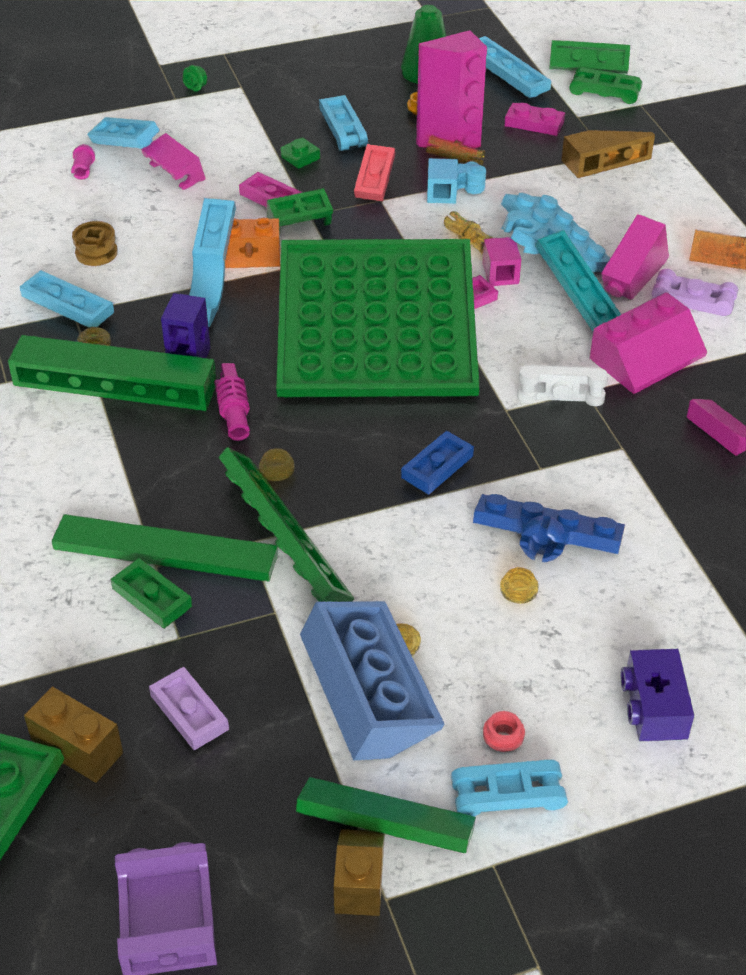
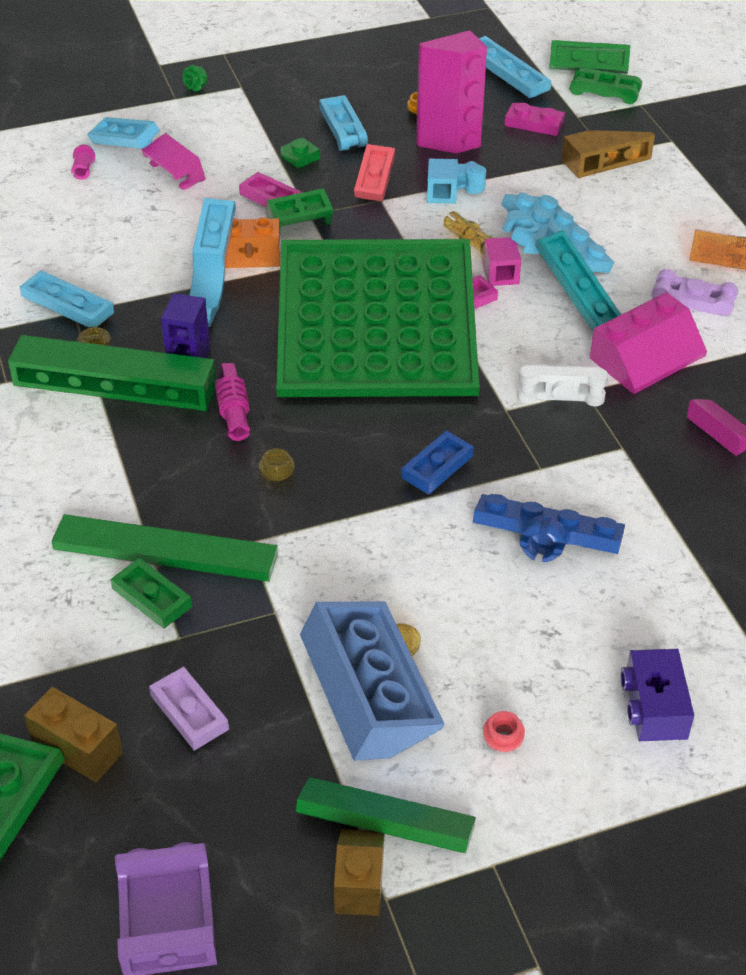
(94, 243): pearl gold wheel -> none
(290, 535): green plate -> none
(426, 26): green cone -> none
(455, 150): clear yellow pin -> none
(509, 787): medium azure plate -> none
(519, 585): clear yellow plate -> none
(636, 258): dark pink slope -> none

